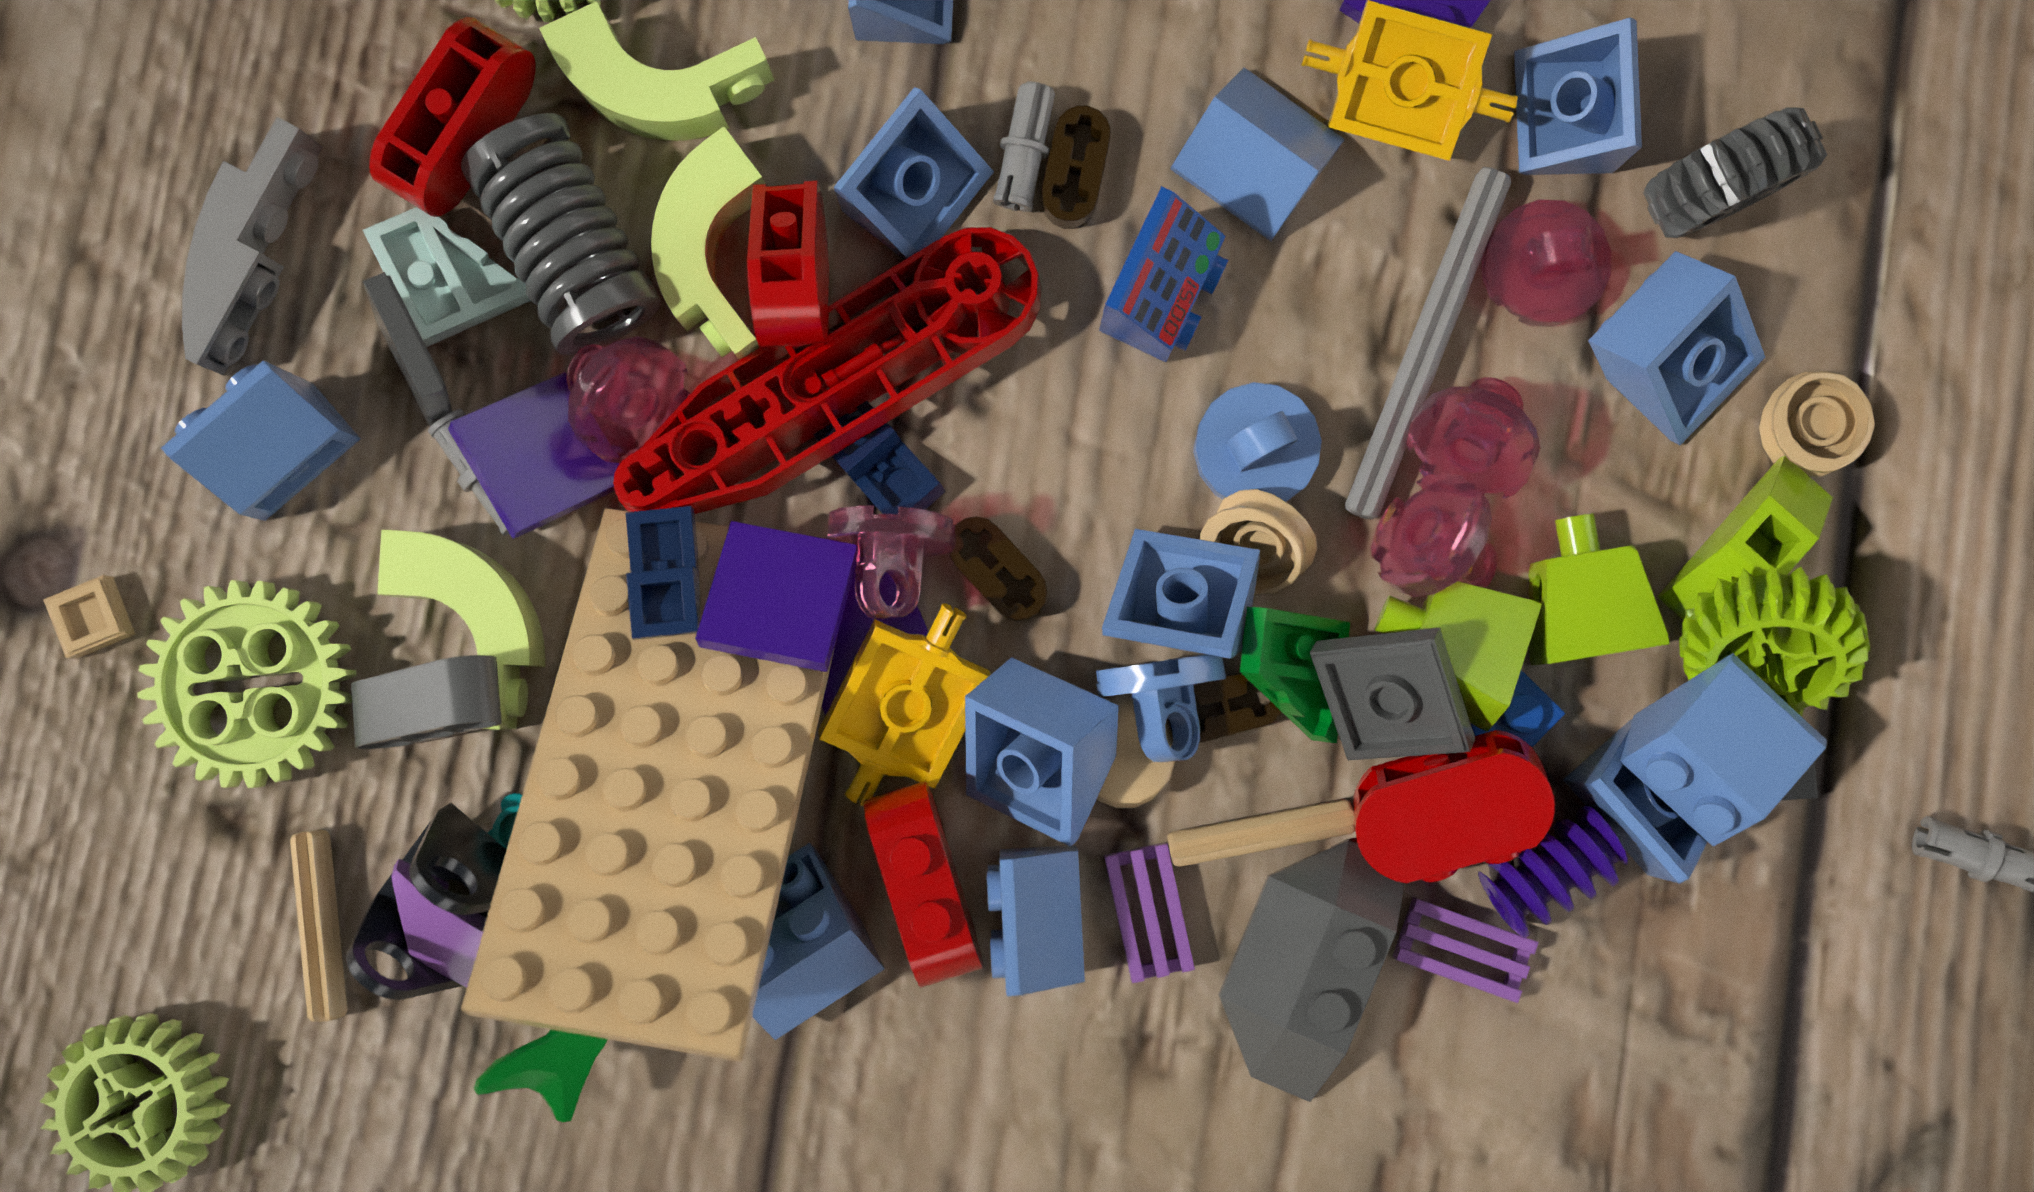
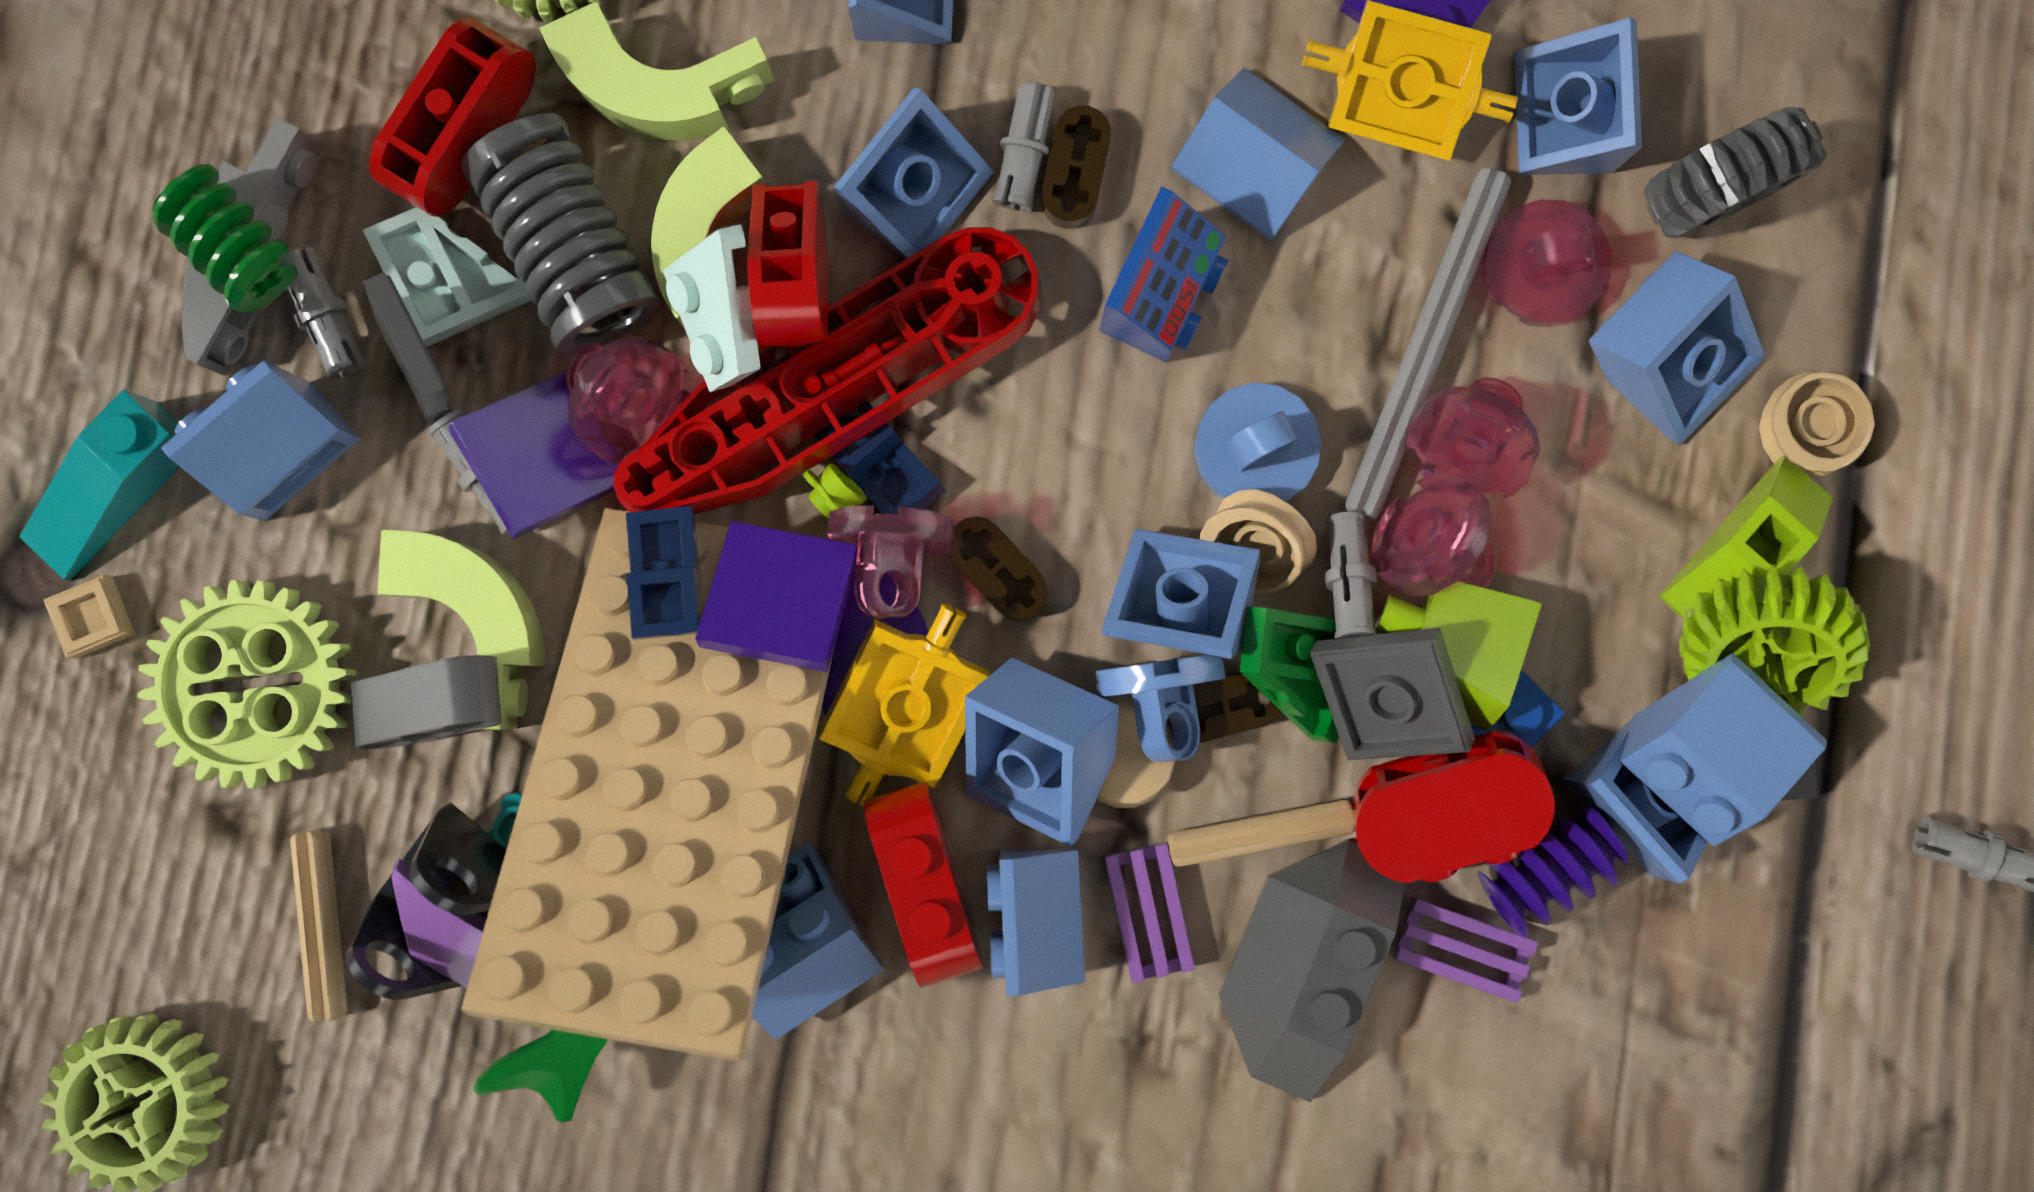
(102, 482): none -> teal slope
(223, 239): none -> green piece
(323, 316): none -> light grey pin
(714, 309): none -> light aqua wing
(833, 490): none -> lime plate
(1350, 575): none -> light grey pin
(1591, 599): lime torso -> none

